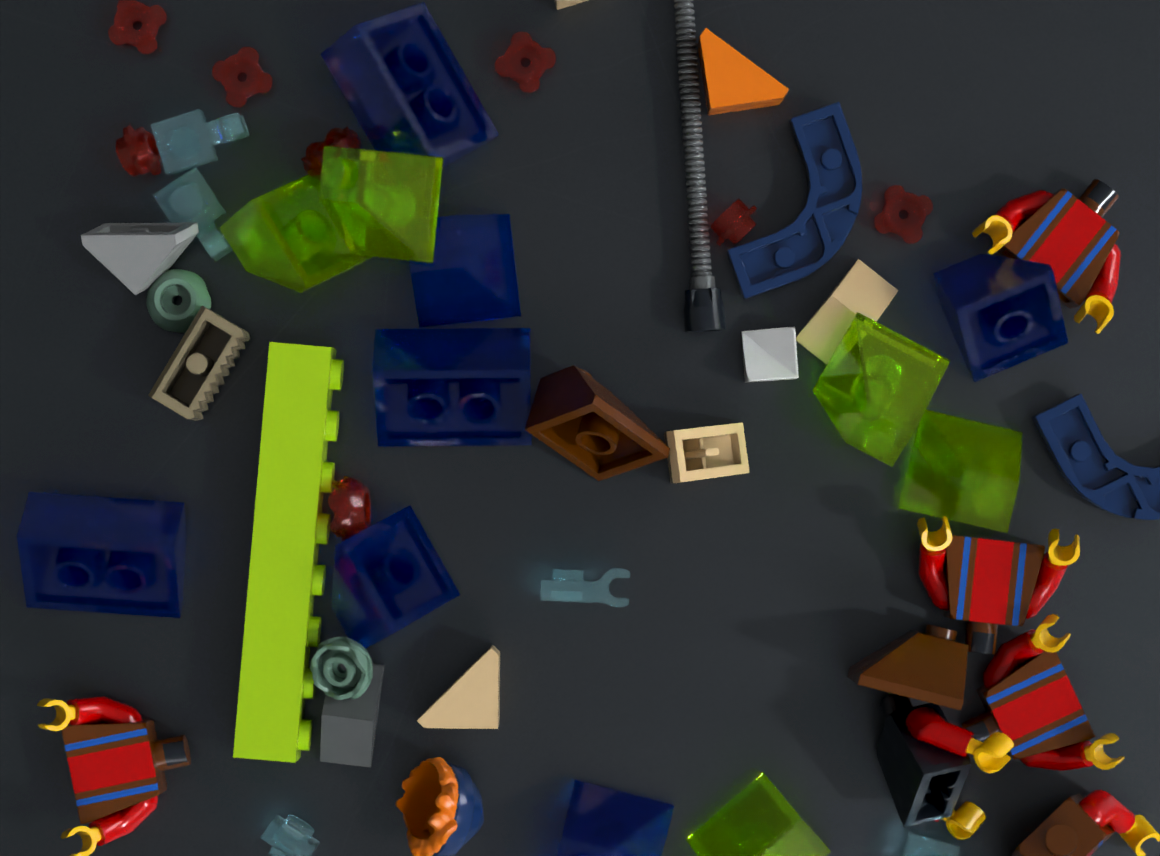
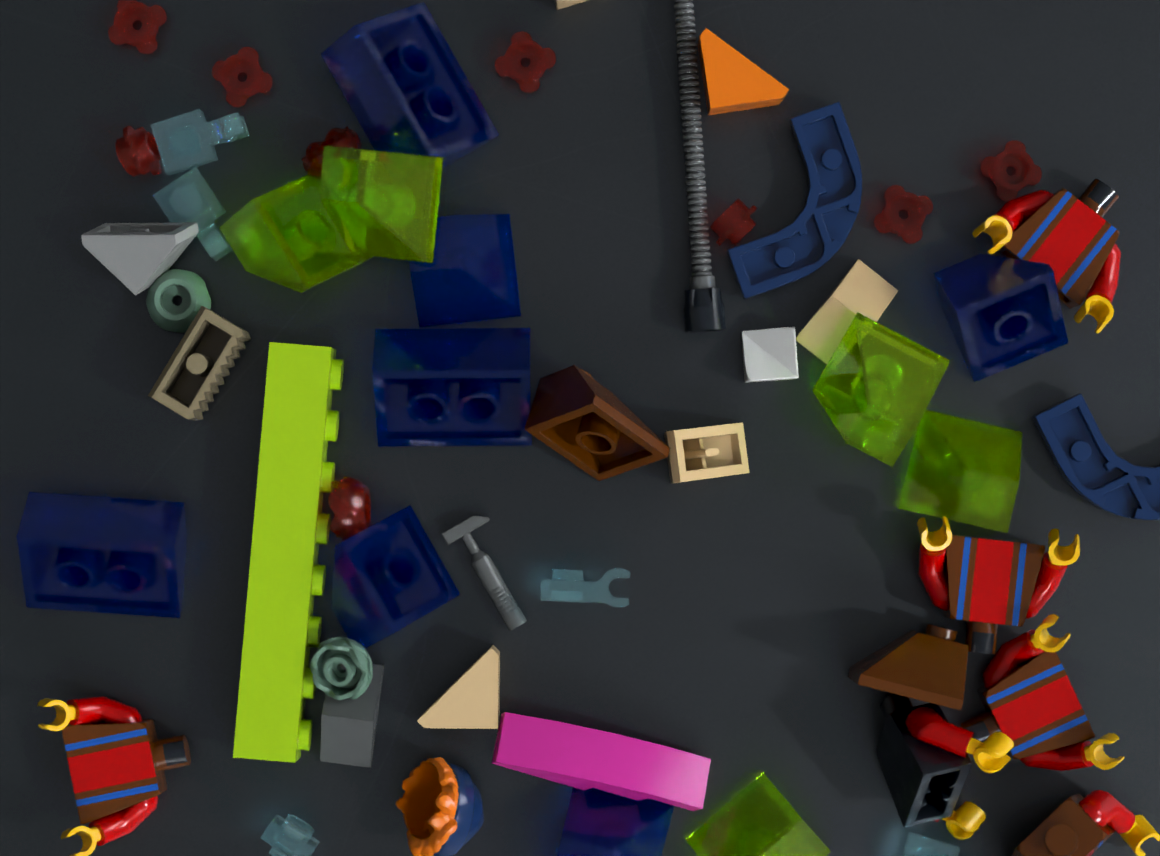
(487, 571): none -> dark grey piece
(601, 761): none -> dark pink slope
(1014, 156): none -> clear red plate

